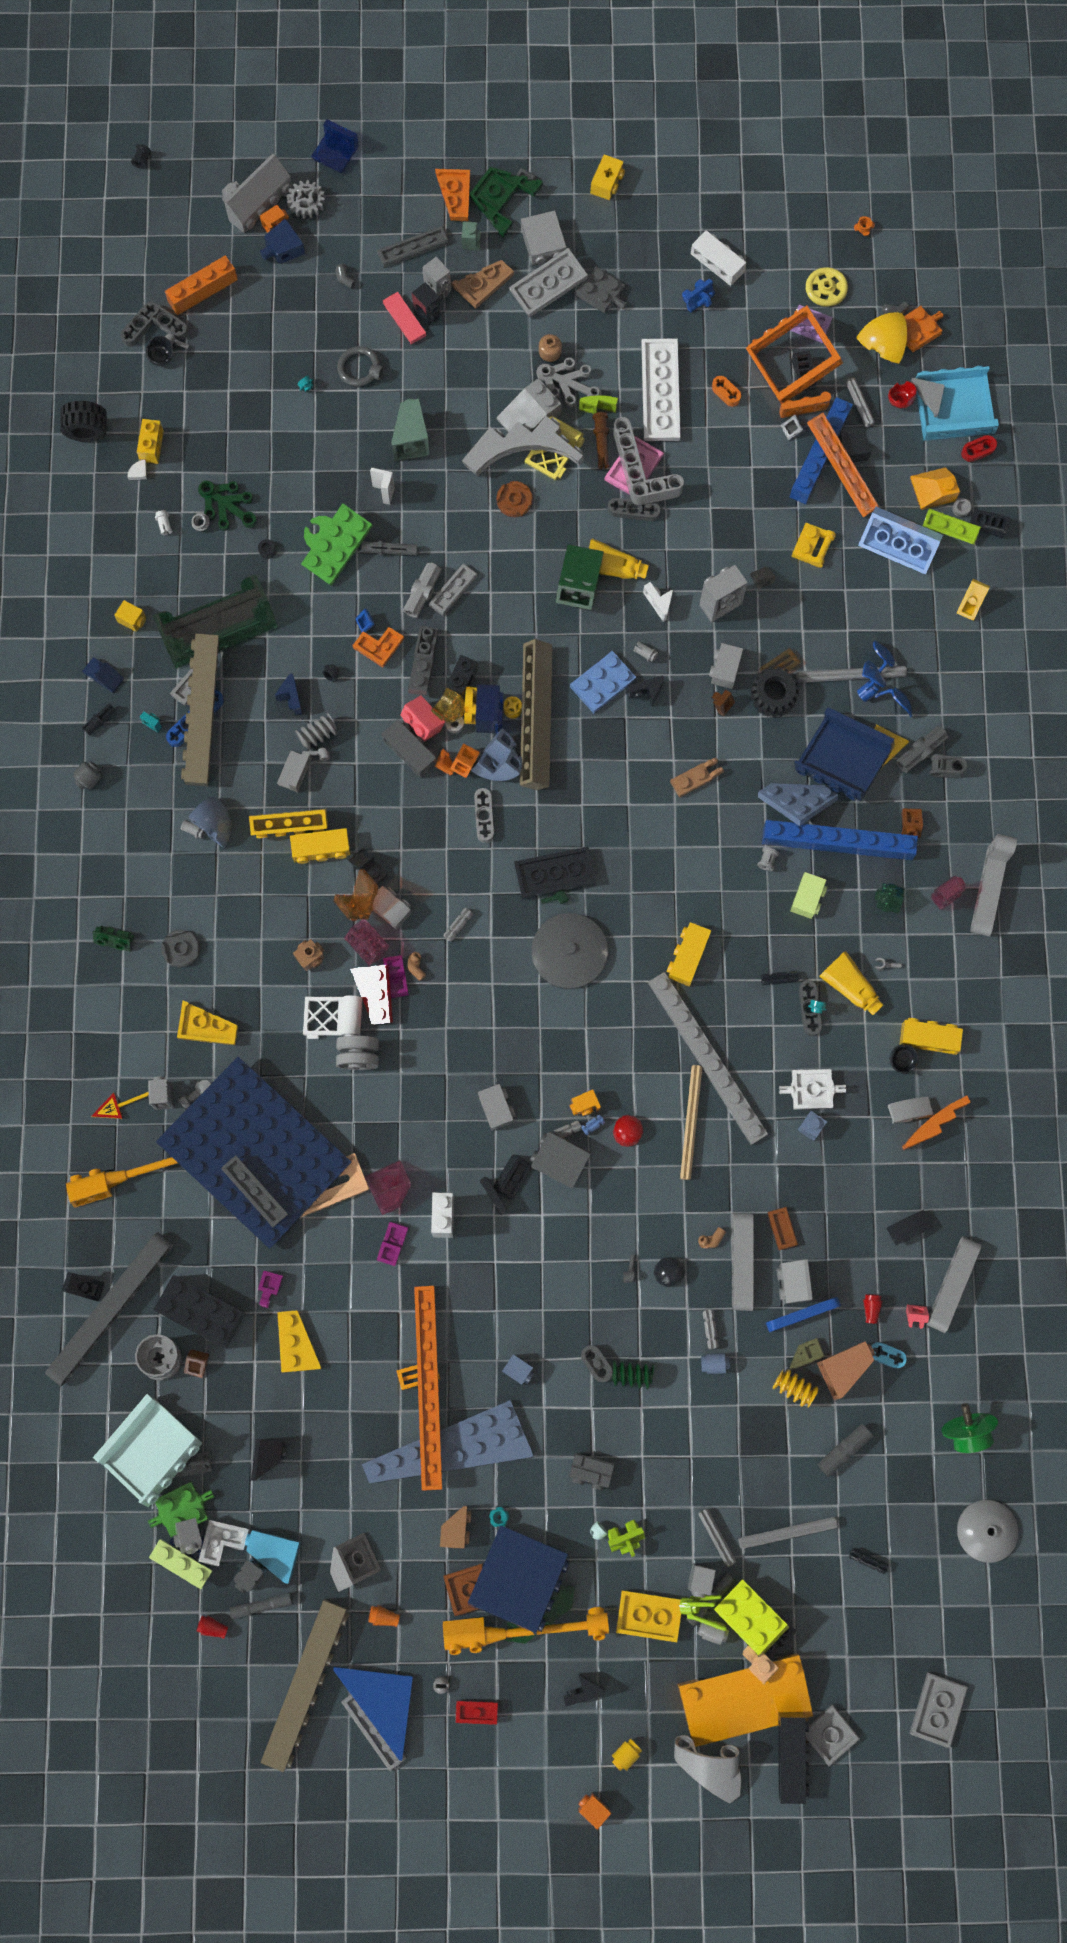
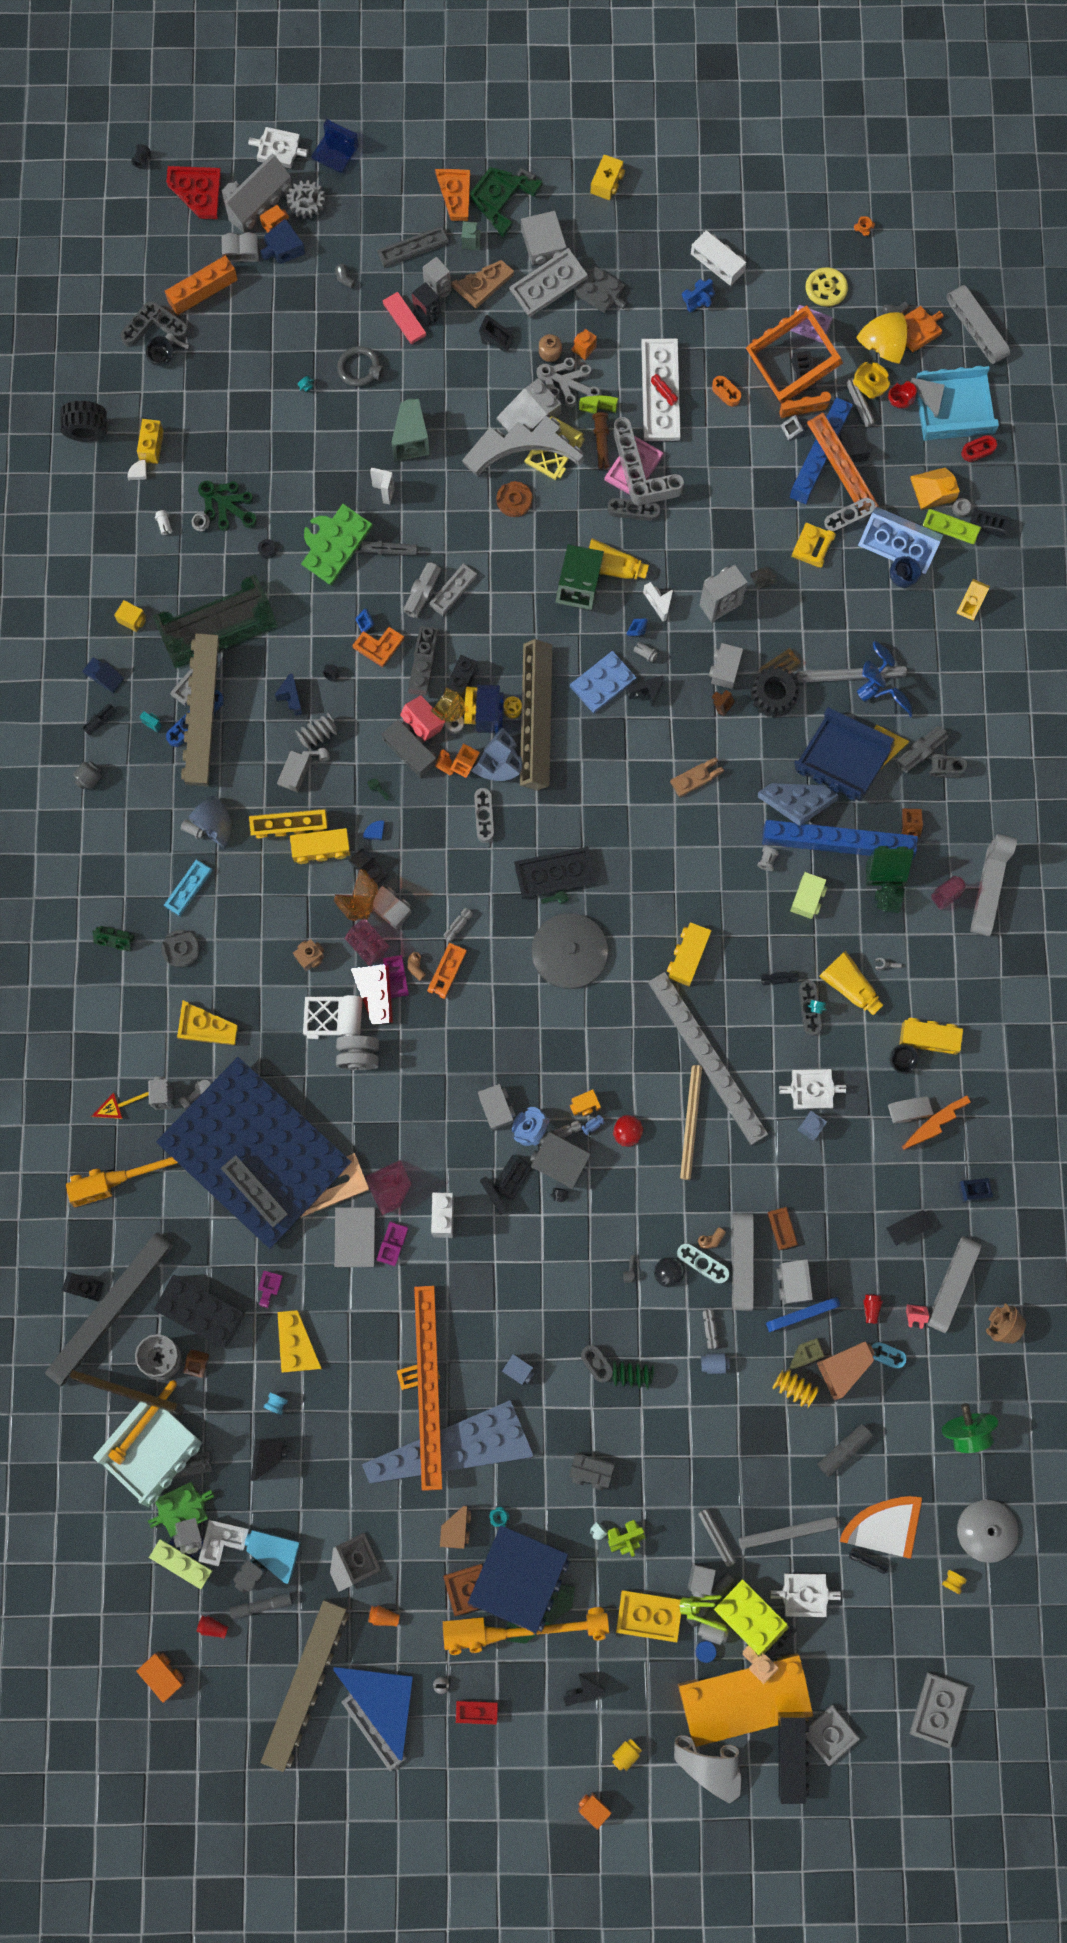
(118, 1454): none -> light orange piece
(127, 1392): none -> dark brown tile
(161, 1676): none -> orange brick
(188, 887): none -> medium azure tile
(196, 188): none -> red plate
(240, 247): none -> light grey brick
(275, 1403): none -> medium azure wheel
(281, 144): none -> white plate
(354, 1237): none -> light grey tile
(374, 784): none -> clear green hand
(374, 831): none -> blue tile
(447, 970): none -> orange plate
(495, 333): none -> black slope
(538, 1123): none -> medium blue plate
(559, 1194): none -> black plate
(584, 344): none -> orange brick
(637, 627): none -> blue slope
(664, 389): none -> red axle
(705, 1651): none -> blue tile
(712, 1276): none -> light aqua beam
(805, 1595): none -> white plate
(856, 517): none -> light grey beam
(868, 387): none -> yellow plate
(886, 1526): none -> sticker
(889, 866): none -> dark green slope
(905, 572): none -> dark blue hair
(954, 1582): none -> yellow wheel
(975, 1189): none -> dark blue slope
(978, 324): none -> light grey beam
(1006, 1324): none -> medium nougat cone

